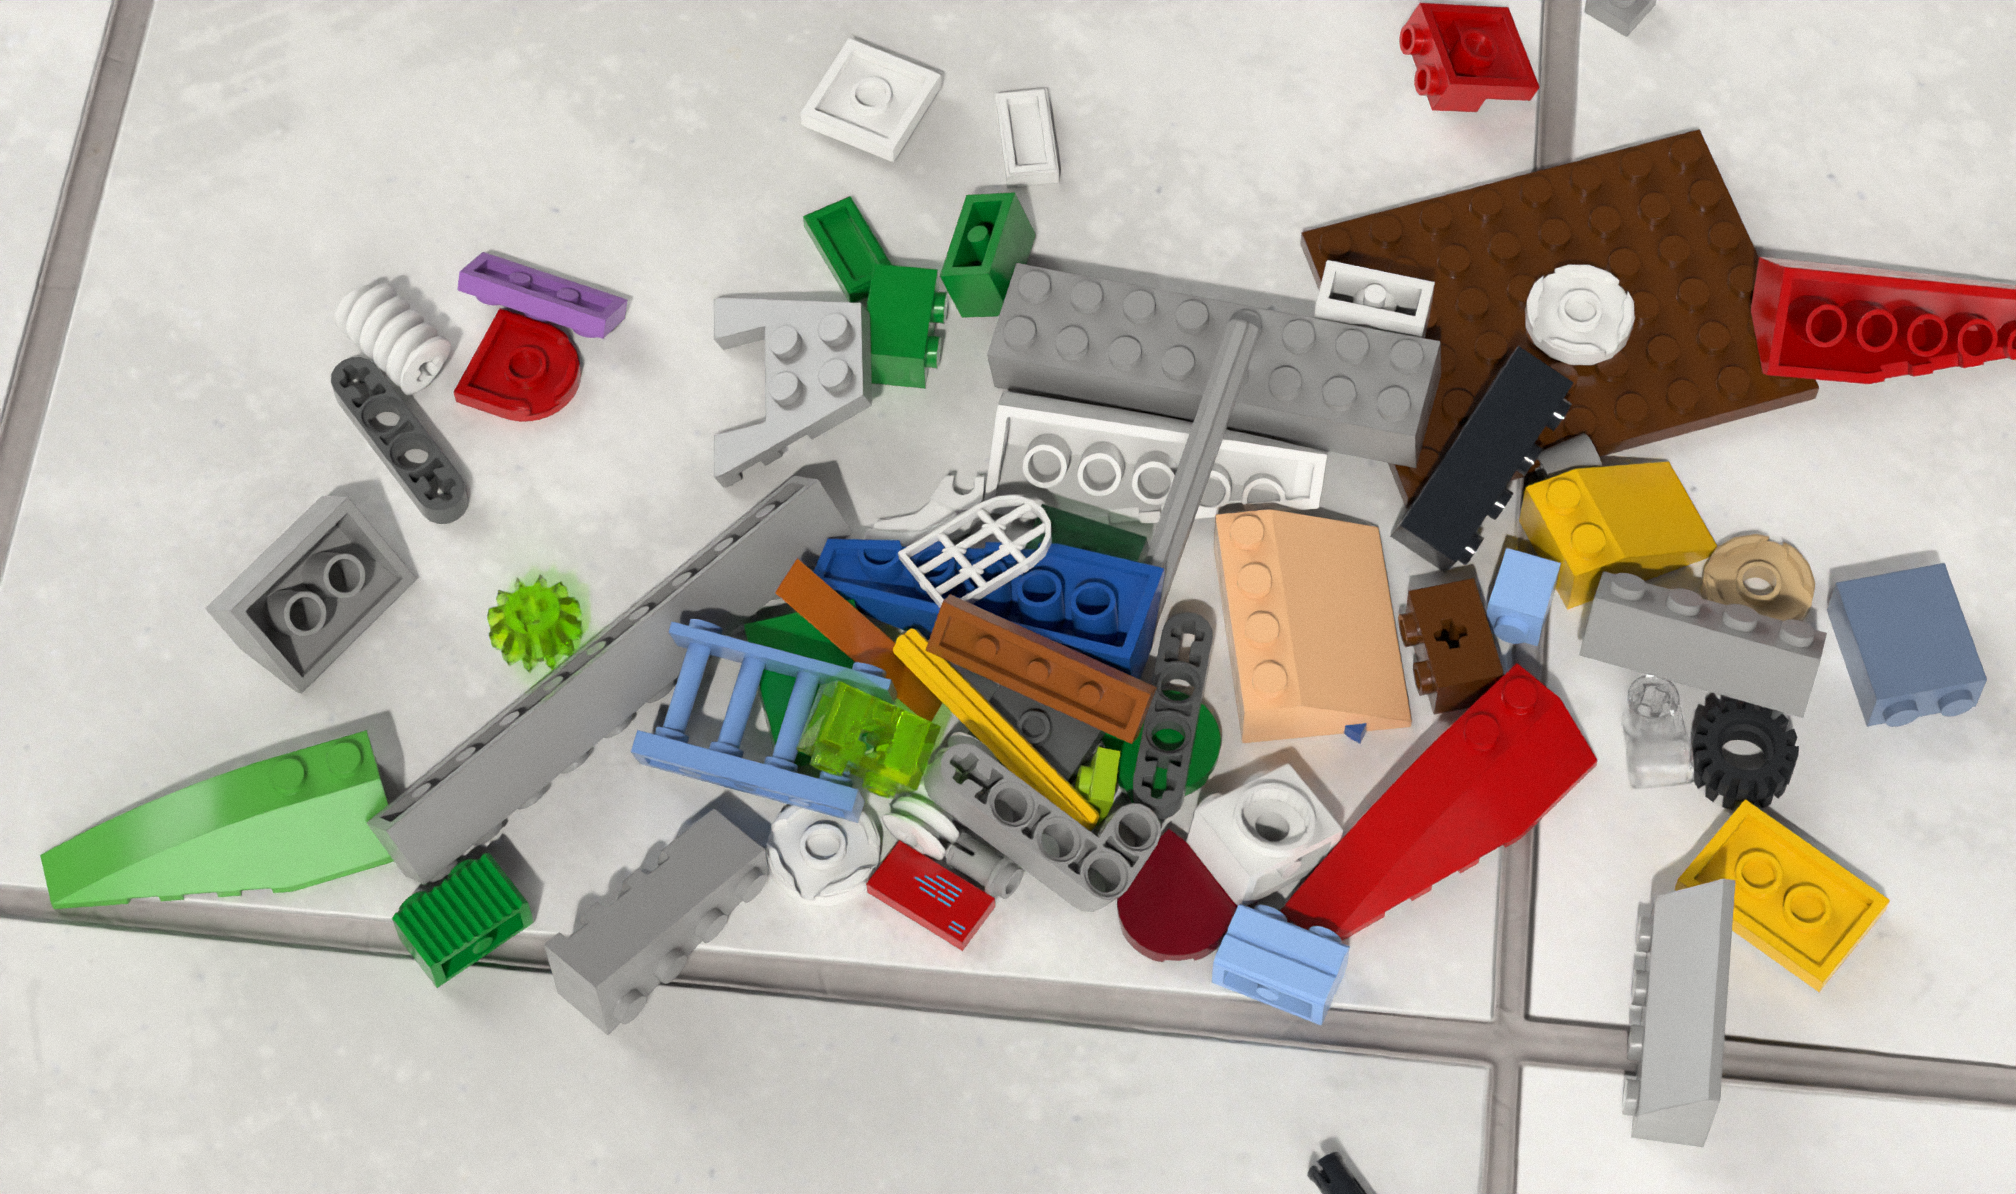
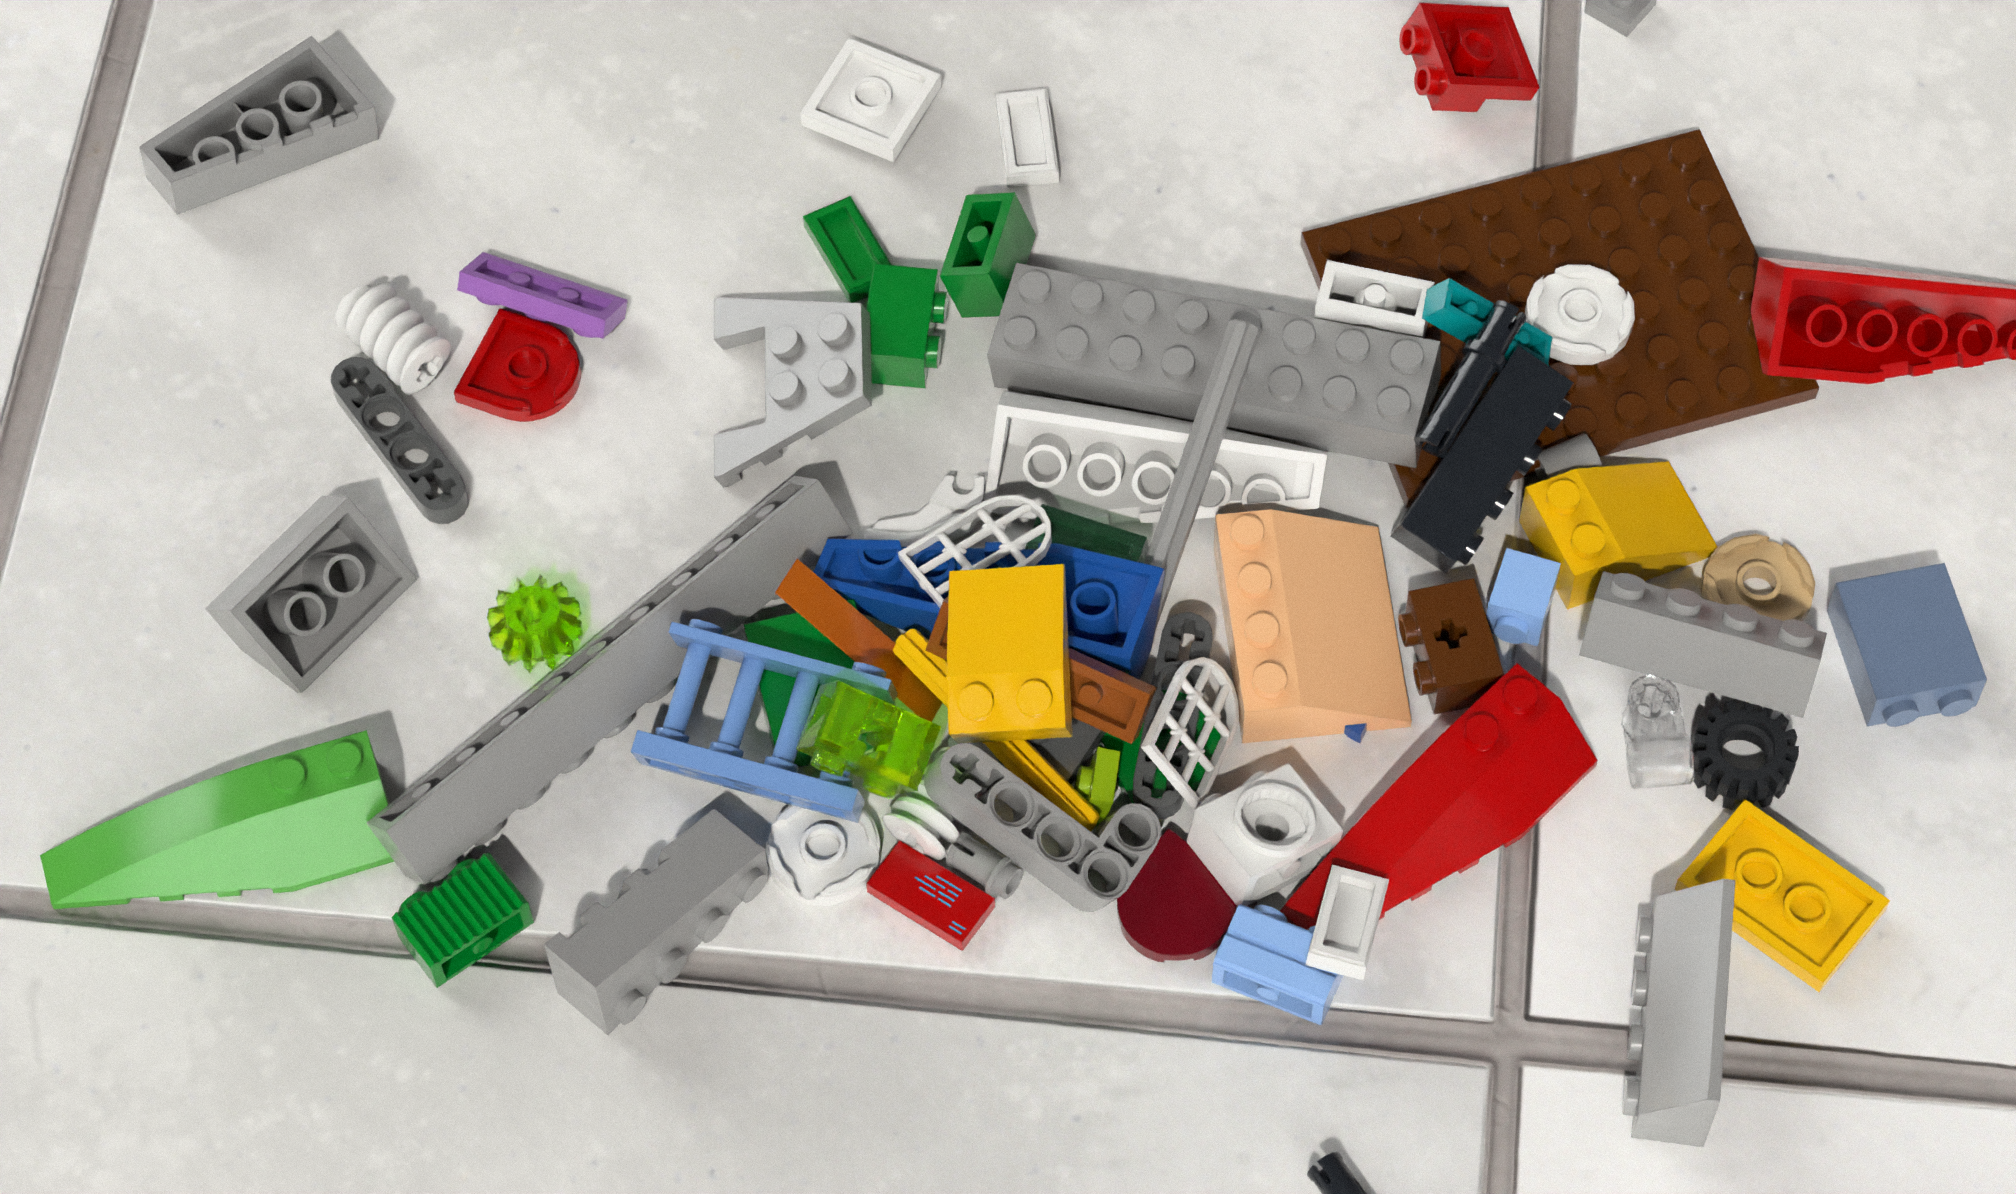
(260, 129): none -> light grey wedge
(1008, 654): none -> yellow slope
(1178, 729): none -> white window
(1347, 922): none -> white tile
(1465, 312): none -> teal piece
(1480, 362): none -> black pin

